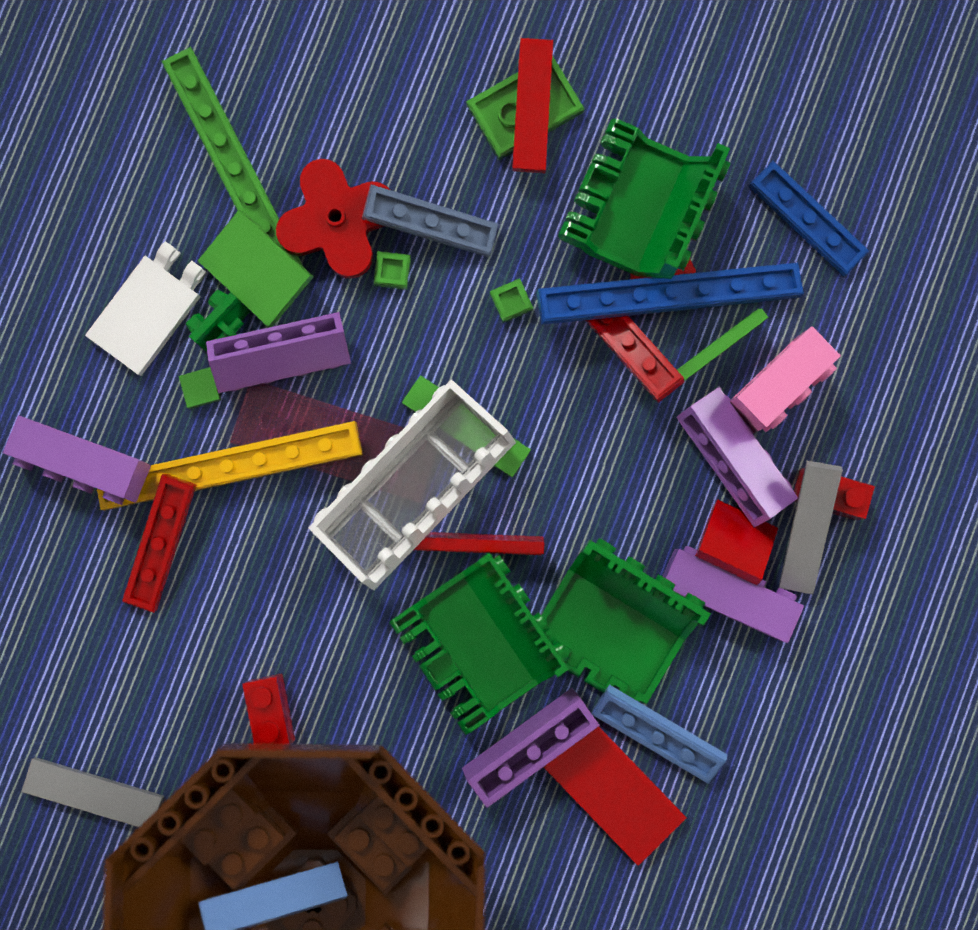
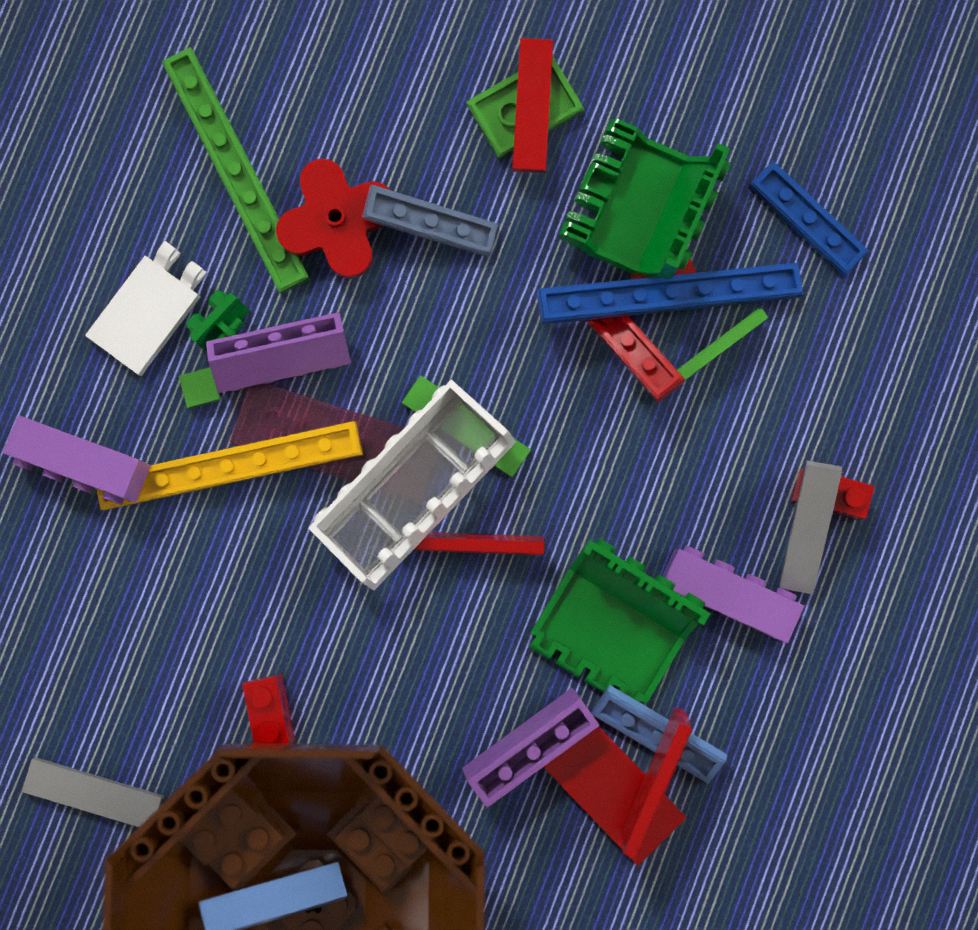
(159, 542): red tile -> none
(255, 268): bright green tile -> none
(392, 270): bright green tile -> none
(483, 639): green hinge -> none
(511, 300): bright green tile -> none
(655, 782): none -> red tile
(735, 544): red tile -> none
(737, 457): medium lavender brick -> none
(785, 381): bright pink brick -> none

